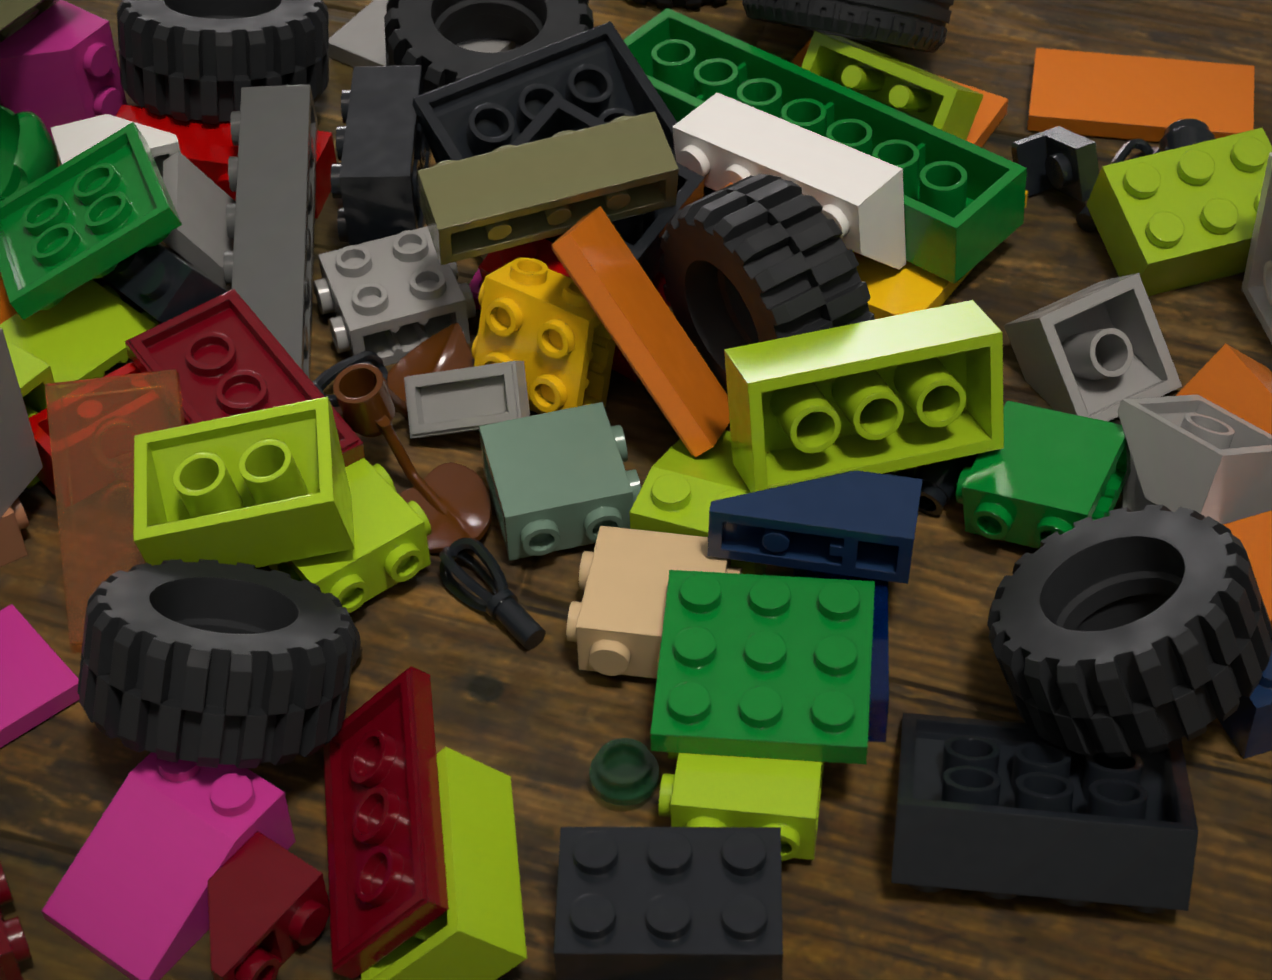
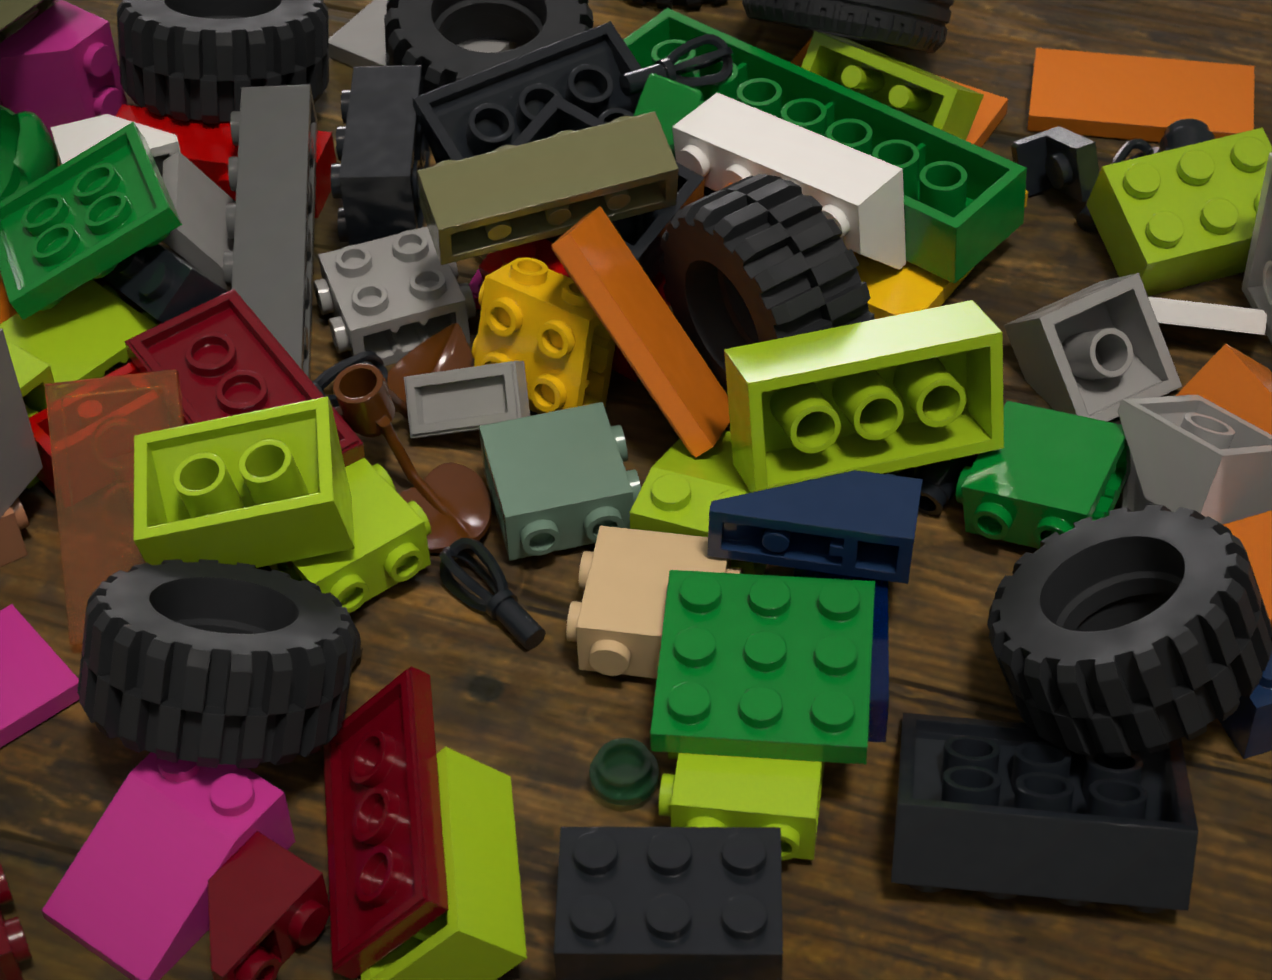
(634, 81): none -> black piece
(670, 101): none -> green slope
(1209, 315): none -> white tile

